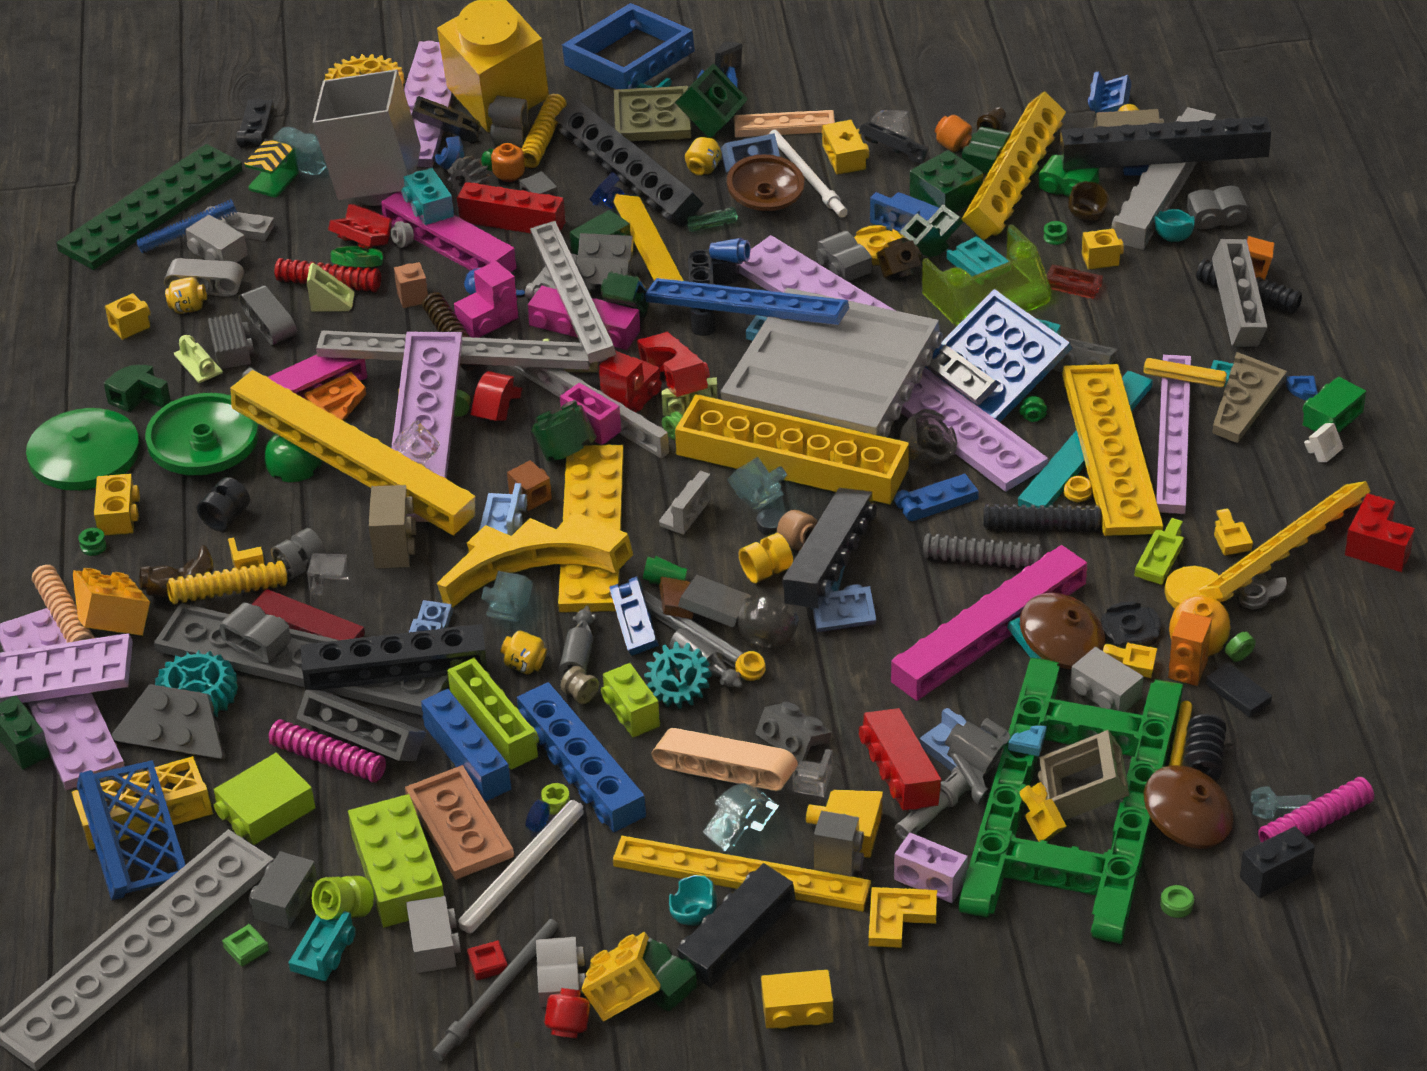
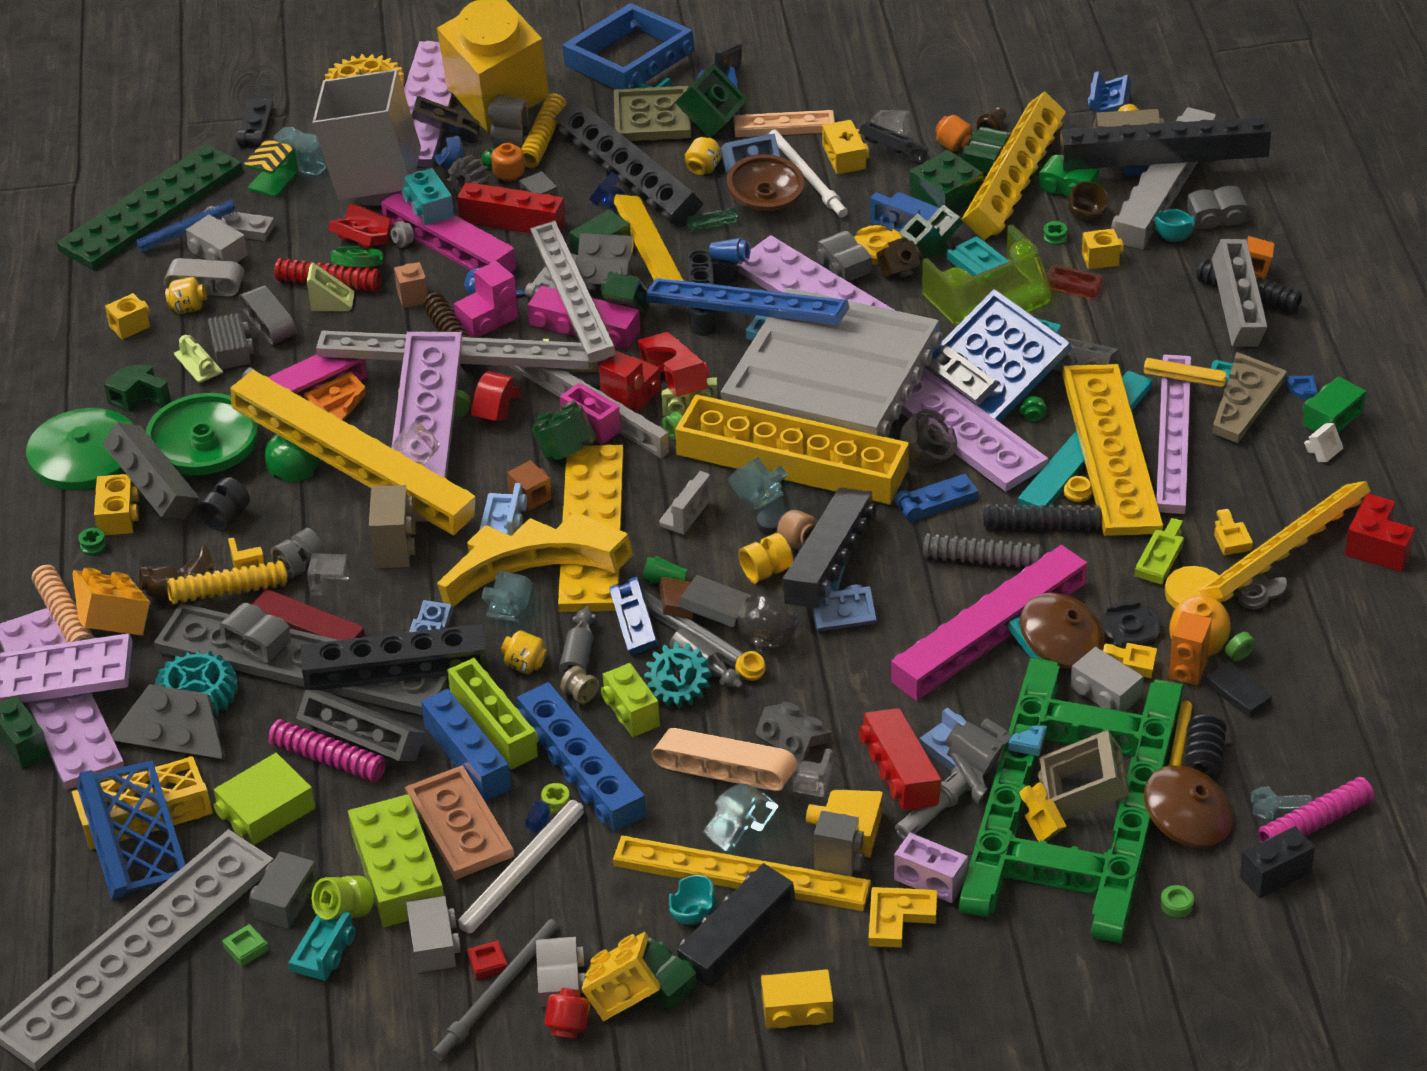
(150, 471): none -> dark grey brick

